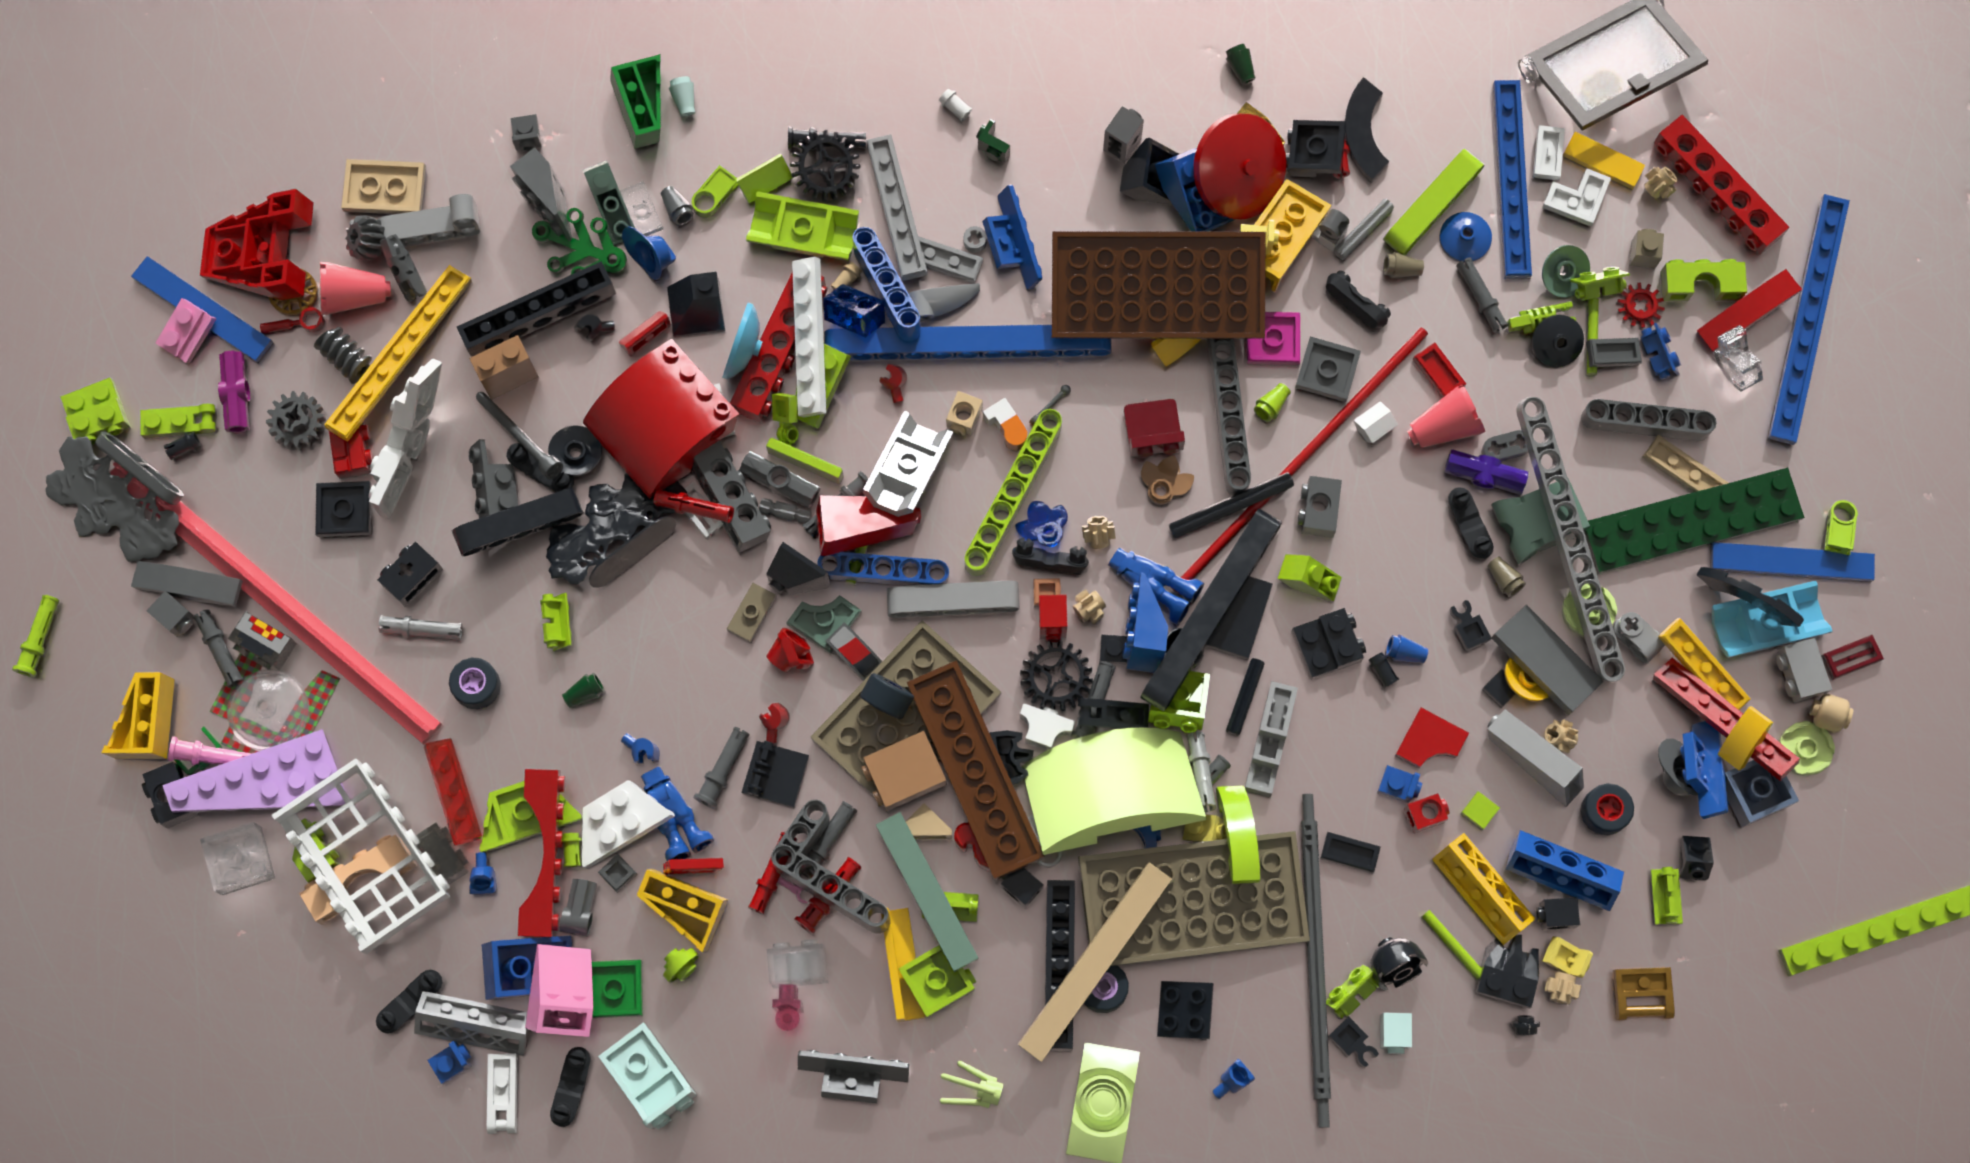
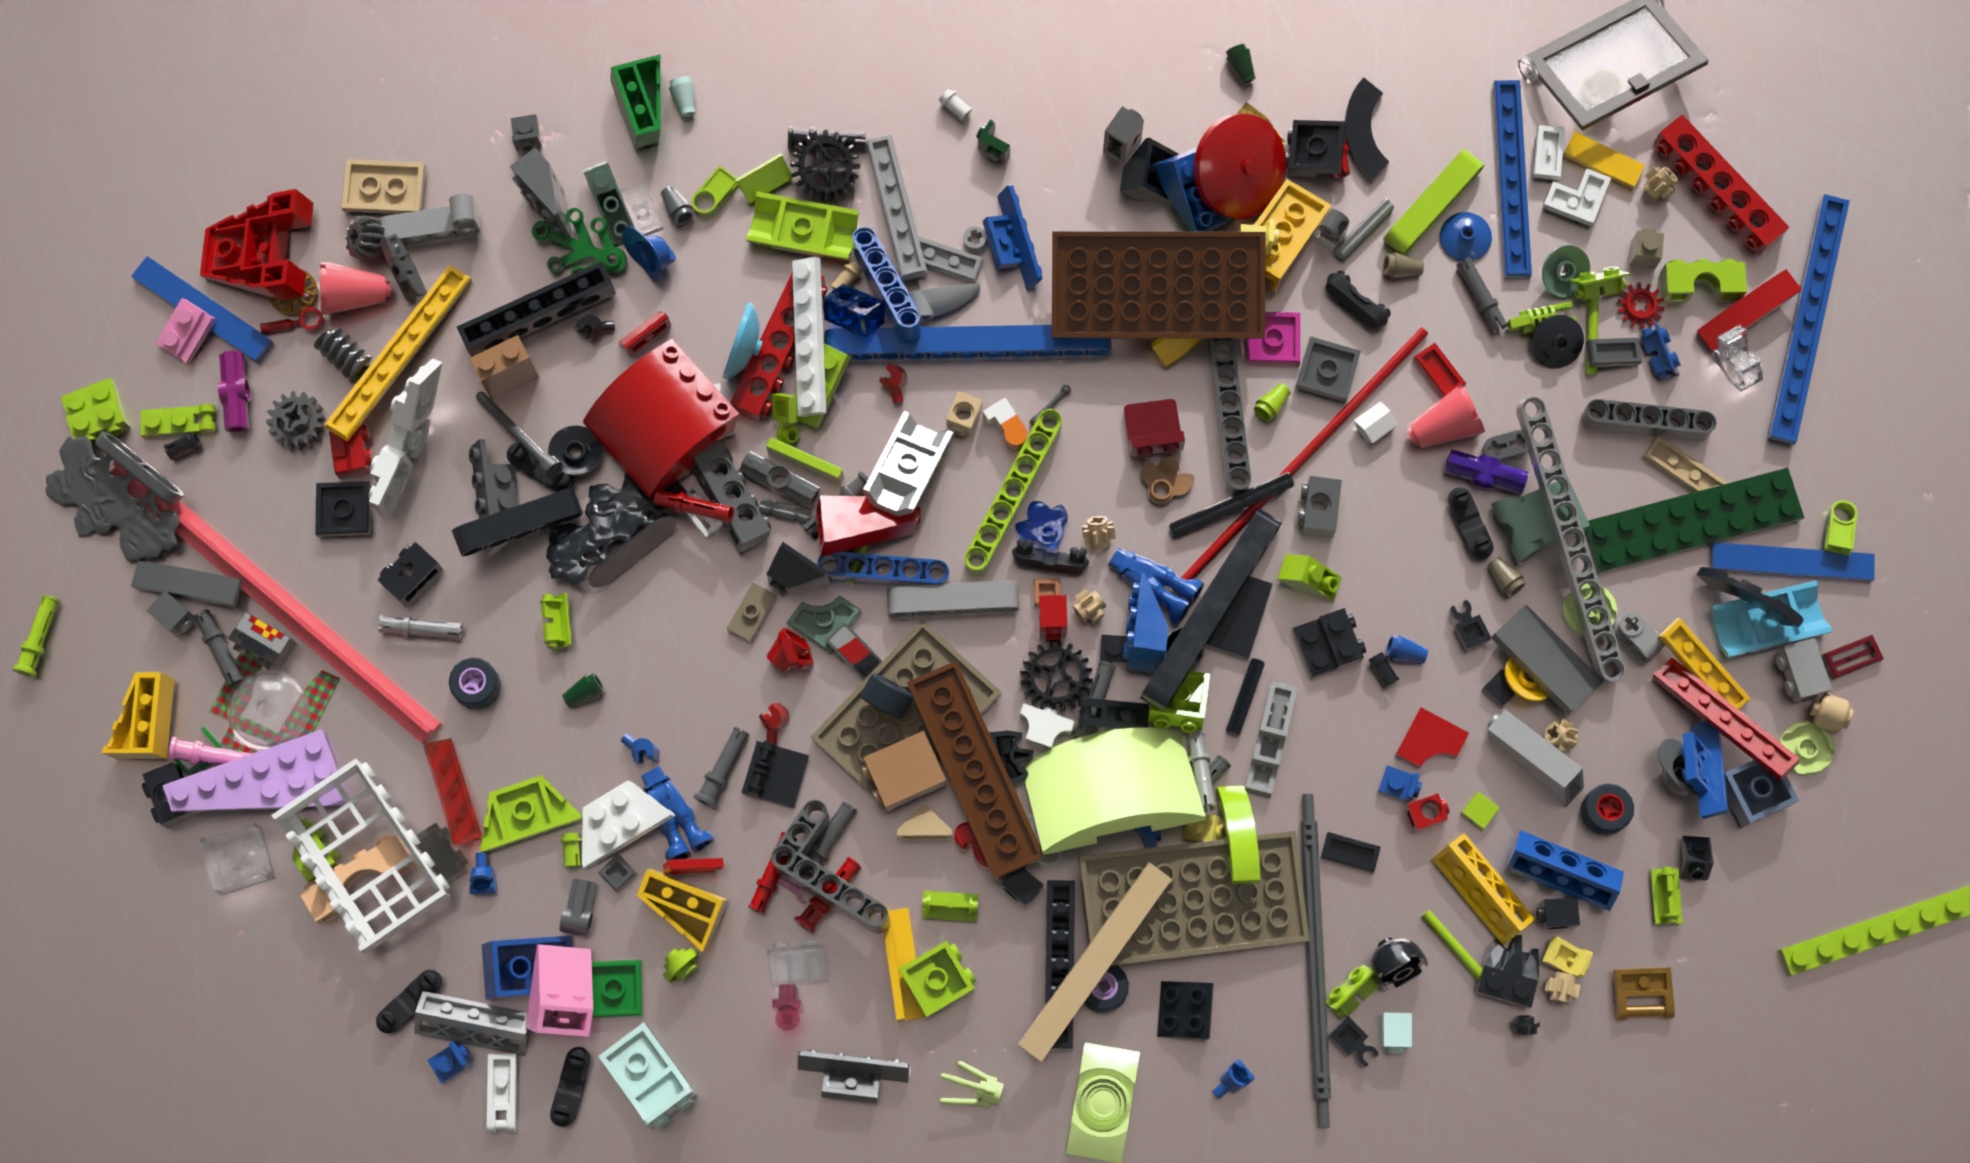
(538, 911): red arch -> none
(696, 305): black slope -> none
(927, 892): sand green tile -> none
(1744, 738): yellow slope -> none

